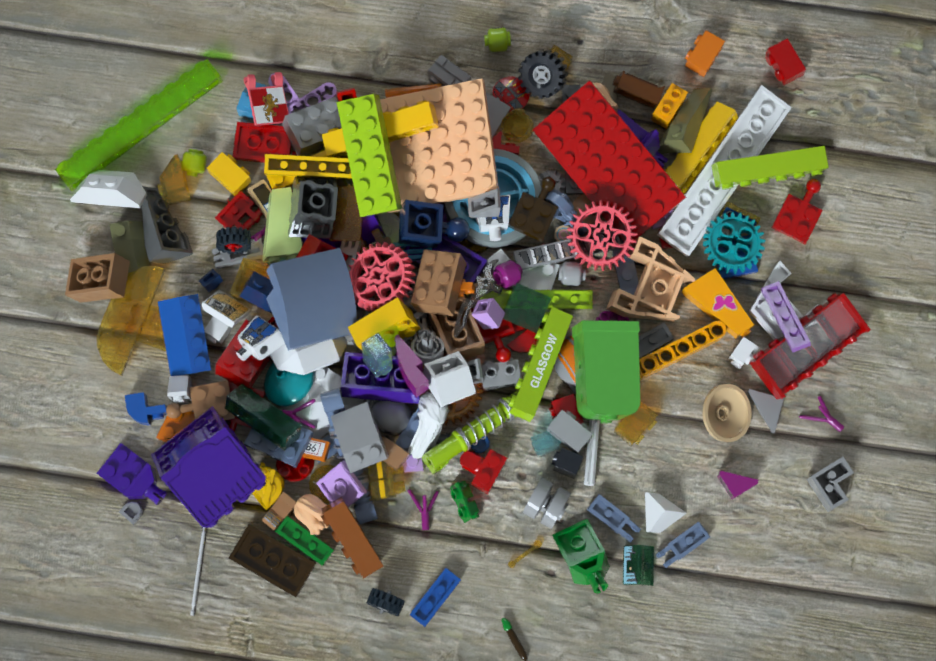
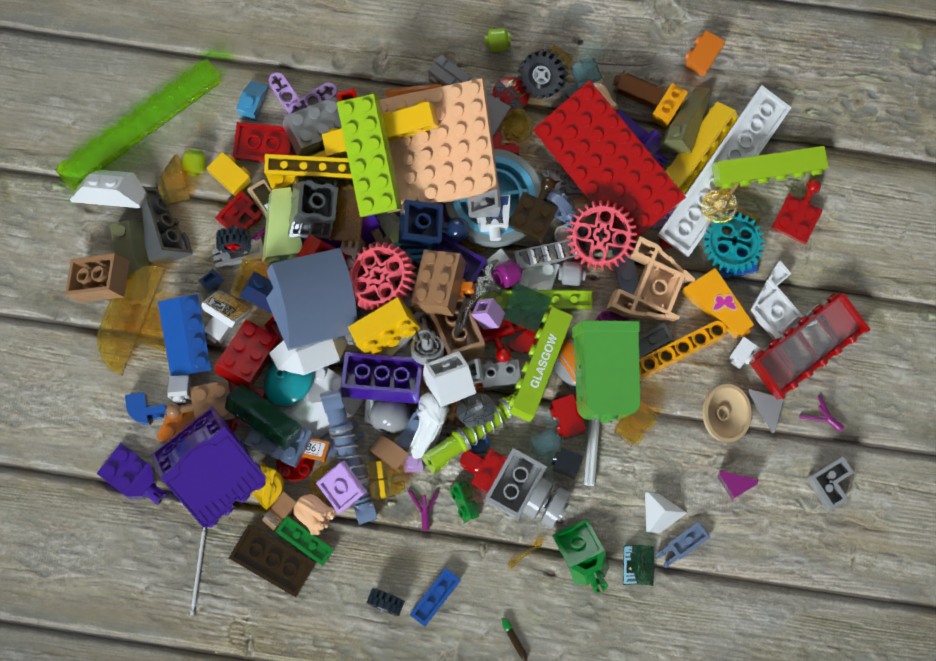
(132, 511): light grey tile -> none
(259, 339): torso -> none
(269, 102): flag -> none
(292, 414): magenta plant -> none
(351, 537): dark orange brick -> none
(359, 437): light grey slope -> none
(377, 355): clear light blue brick -> none
(411, 367): magenta slope -> none
(476, 410): none -> dark grey dish
(515, 484): none -> light grey brick
(569, 431): light grey brick -> none
(584, 71): none -> clear light blue brick
(612, 517): sand blue hinge -> none
(719, 205): none -> clear yellow wheel
(785, 62): red brick -> none
(785, 317): medium lavender plate -> none

